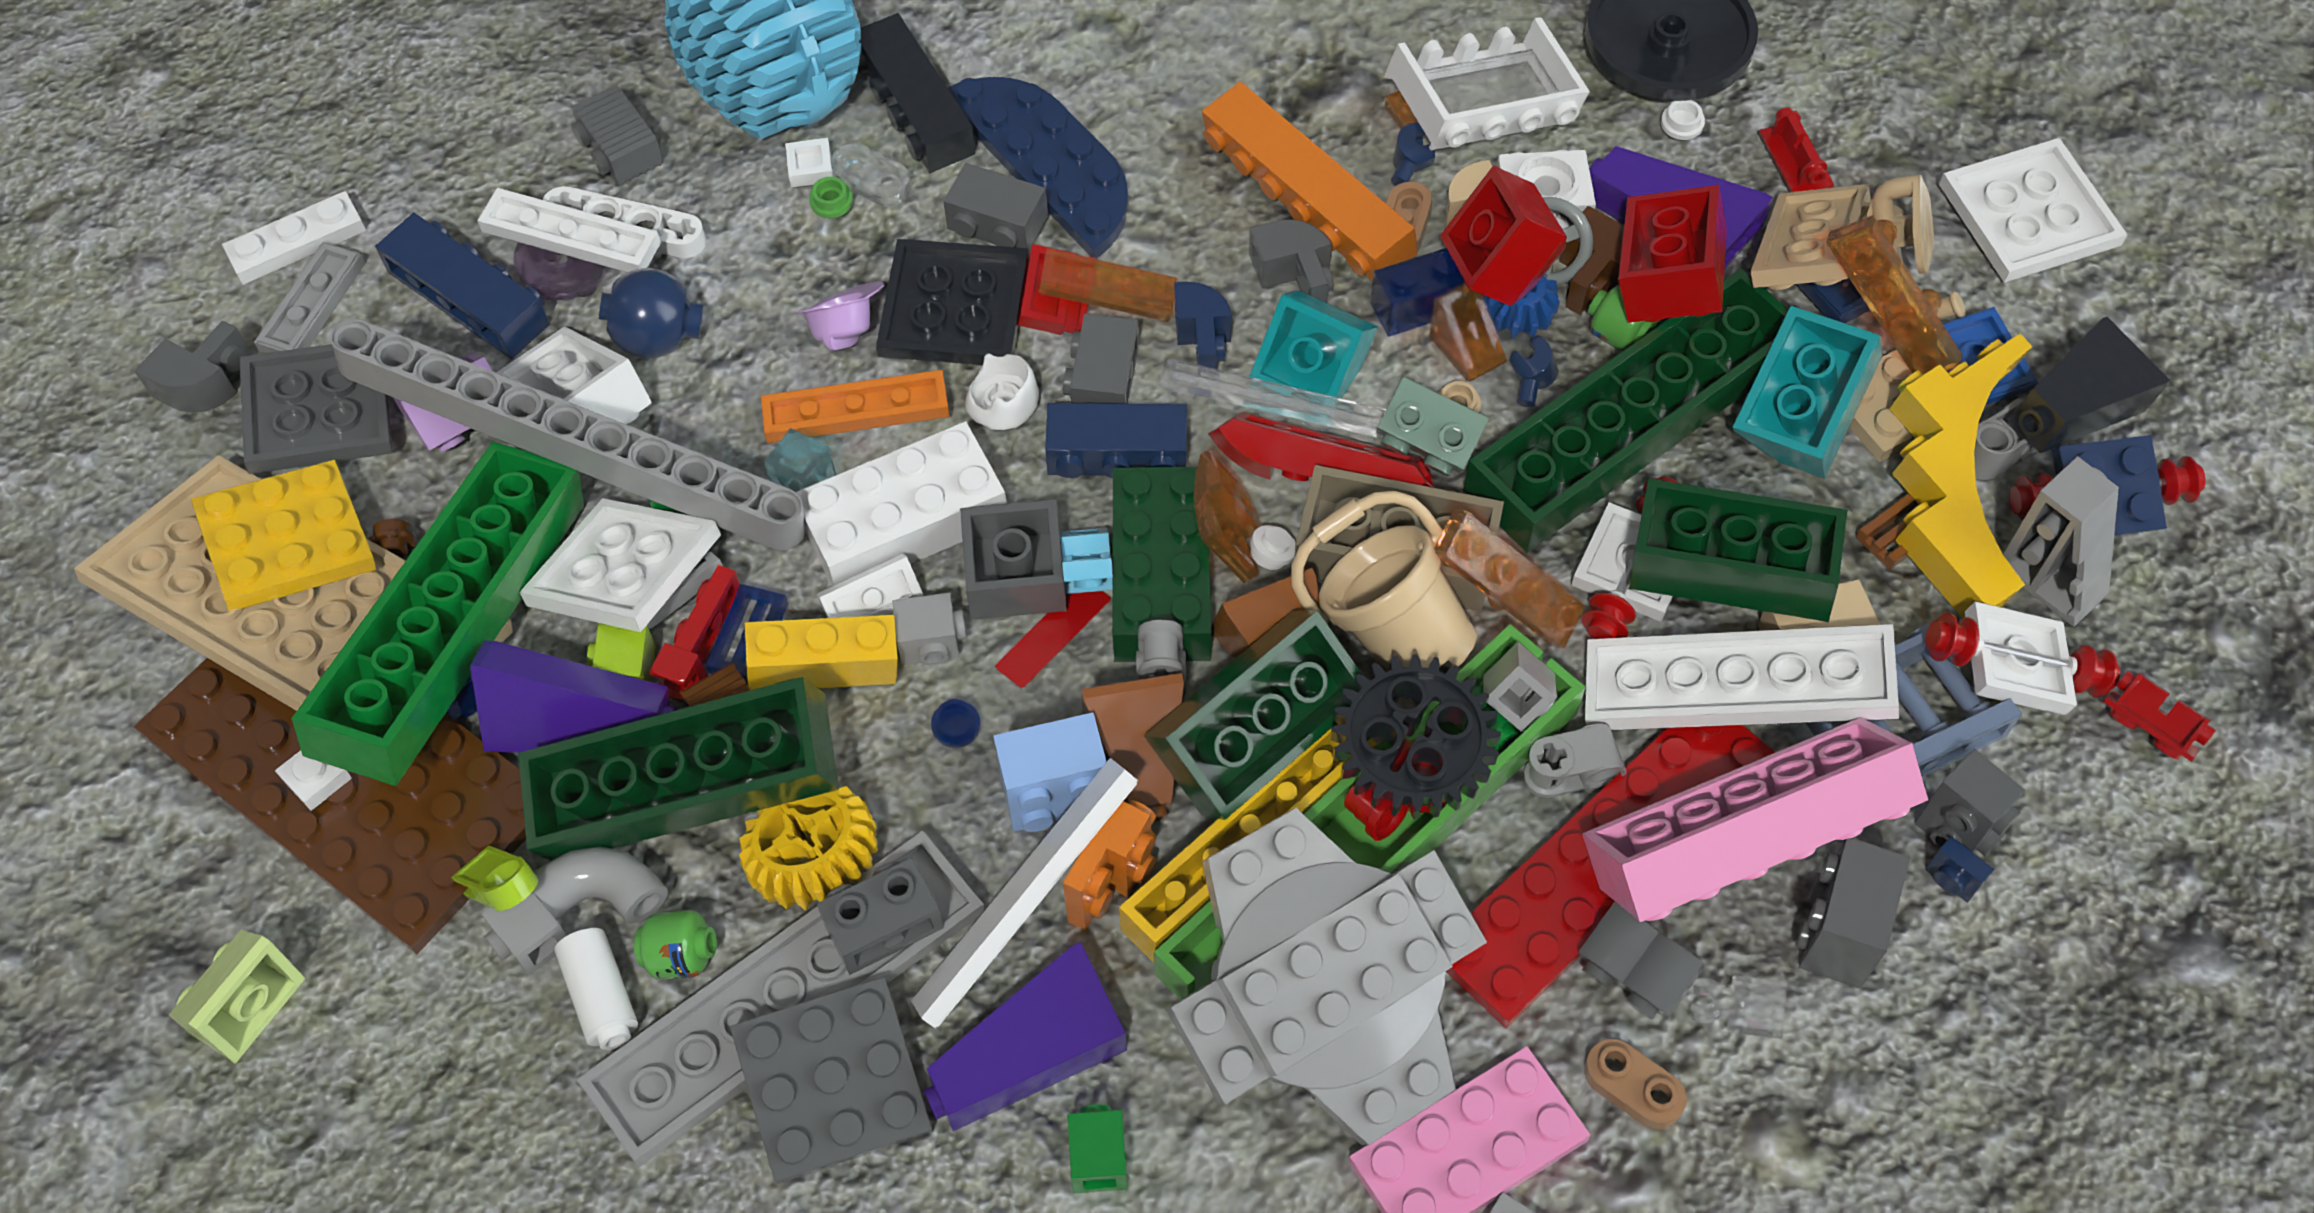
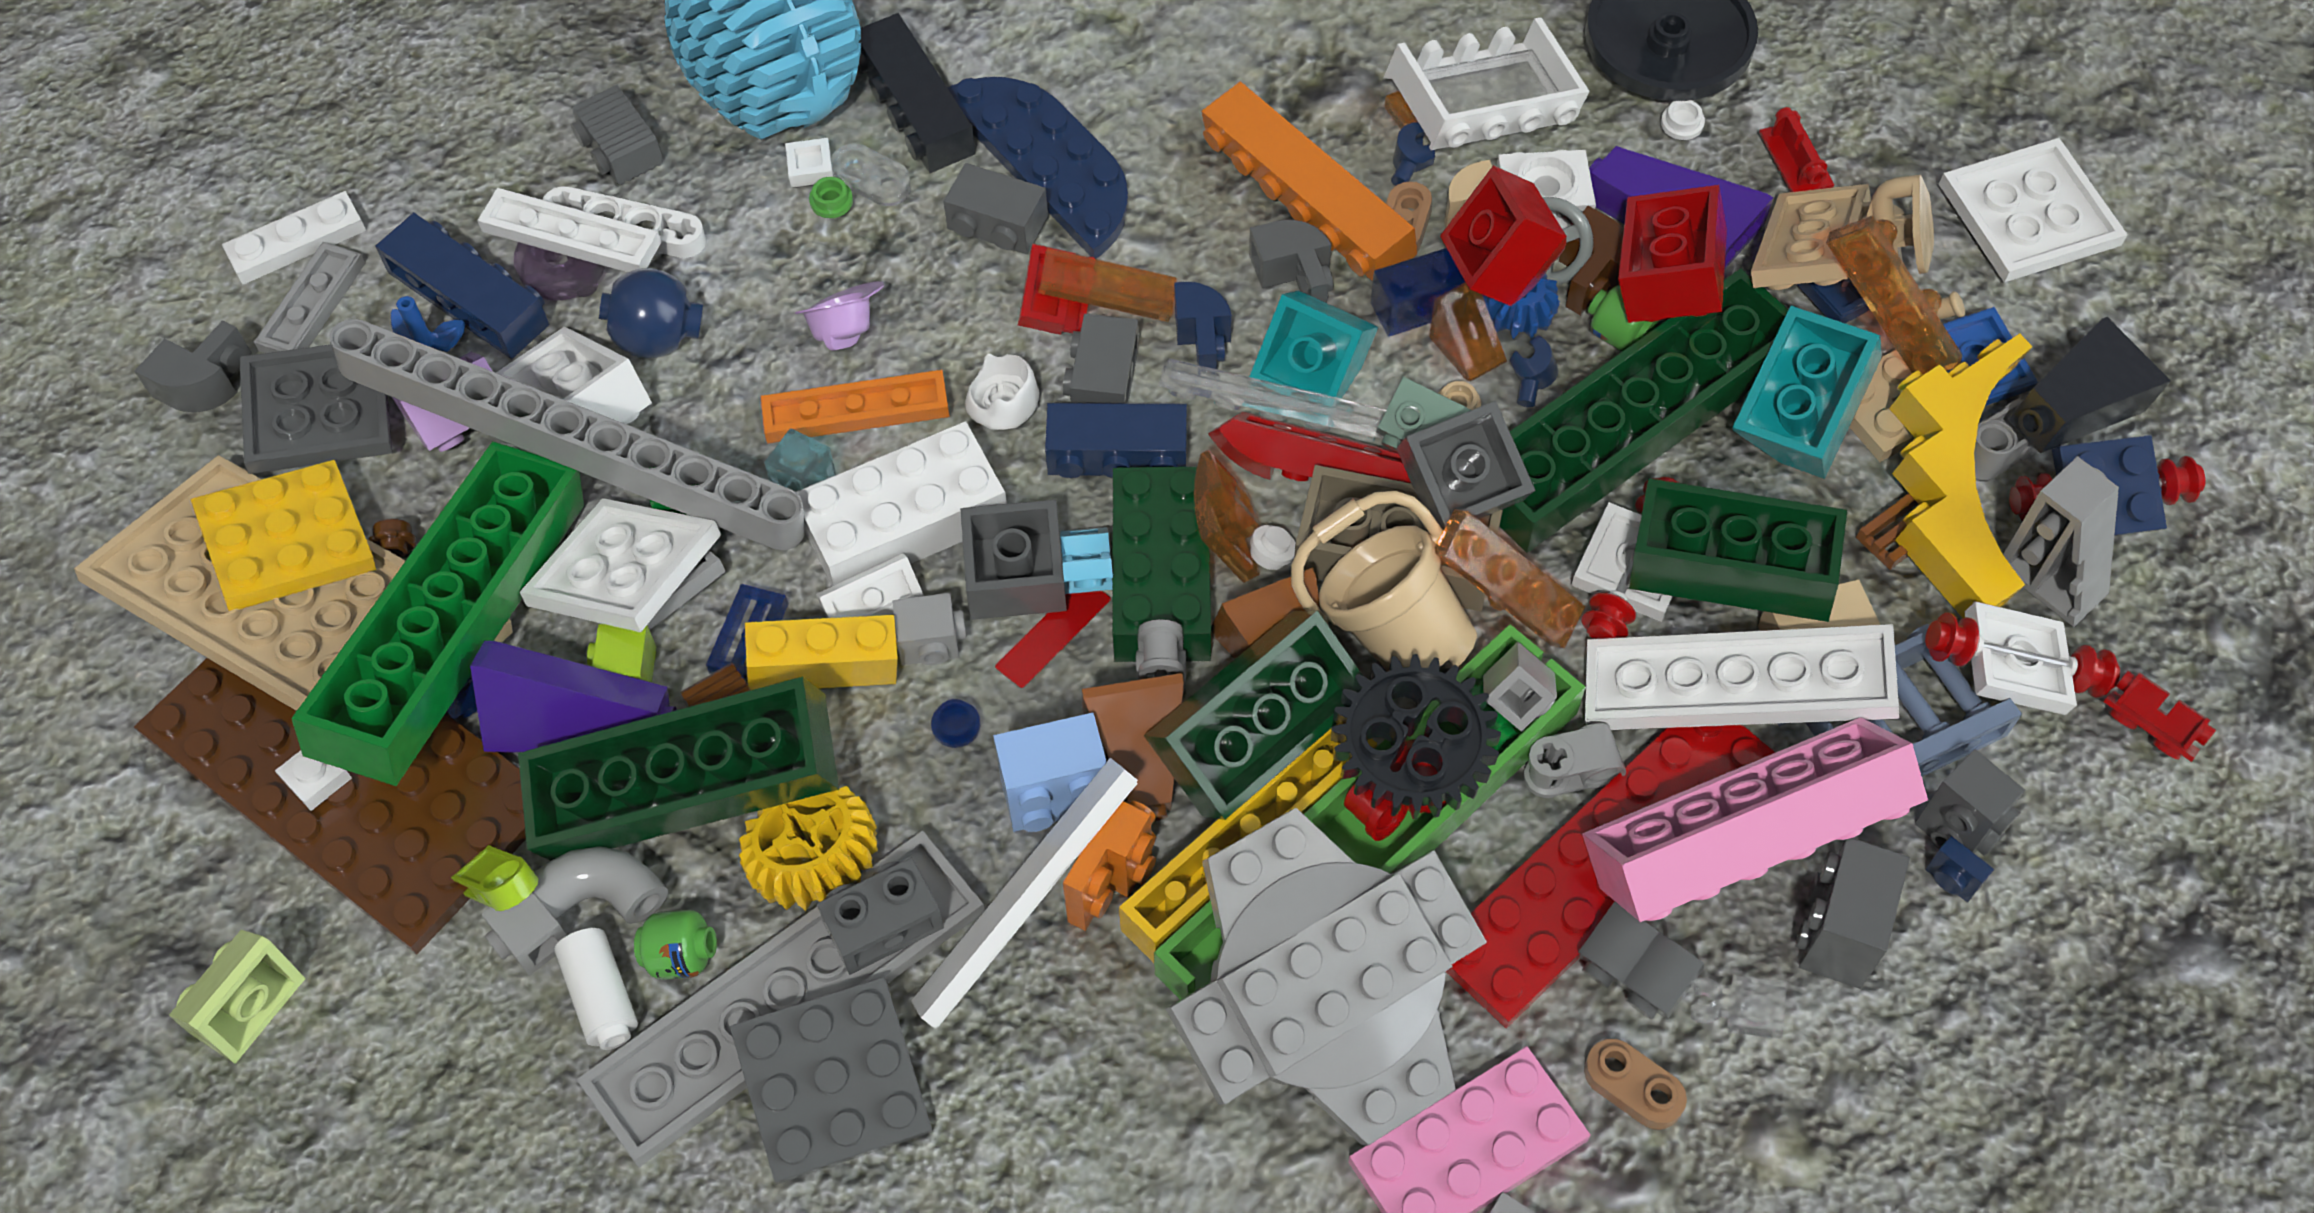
(409, 323): none -> blue plant
(695, 637): red plate -> none
(952, 302): black plate -> none
(1028, 1043): dark purple slope -> none
(1097, 1149): green brick -> none
(1466, 465): none -> dark grey brick

